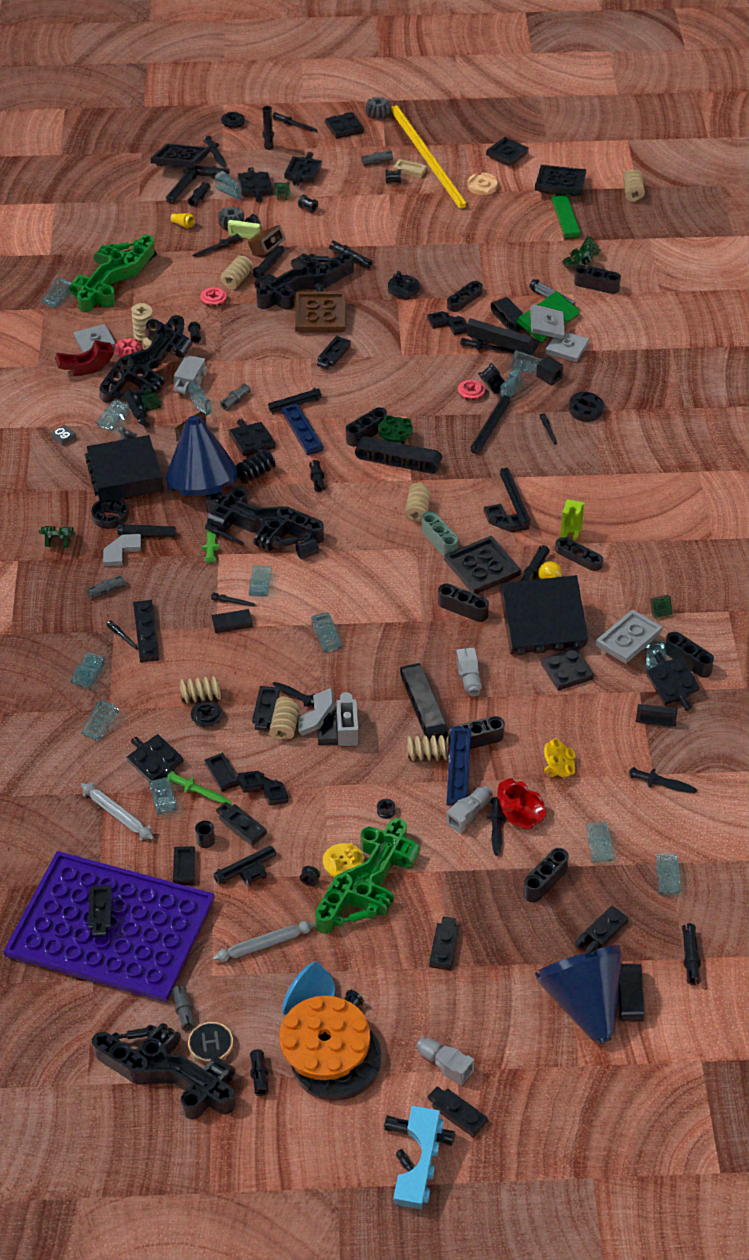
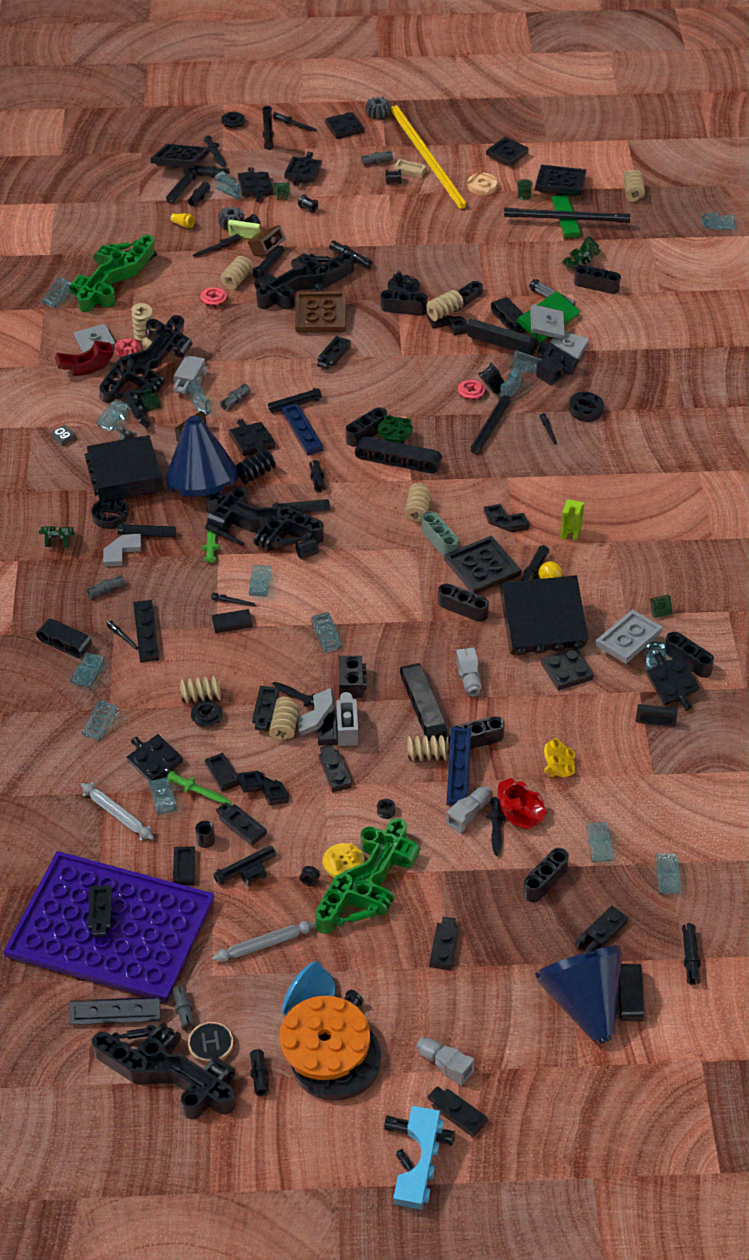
(64, 638): none -> black beam
(115, 1010): none -> black plate
(194, 329): black pin -> none
(306, 506): none -> black axle
(334, 769): none -> black hinge
(351, 676): none -> black brick
(404, 302): none -> black beam
(444, 305): none -> tan piece
(479, 345): black sword -> none
(515, 496): black axle -> none
(524, 189): none -> clear green bush
(569, 361): none -> black hinge
(590, 559): black beam -> none
(617, 217): none -> black piece
(653, 778): black sword -> none
(712, 221): none -> clear light blue slope

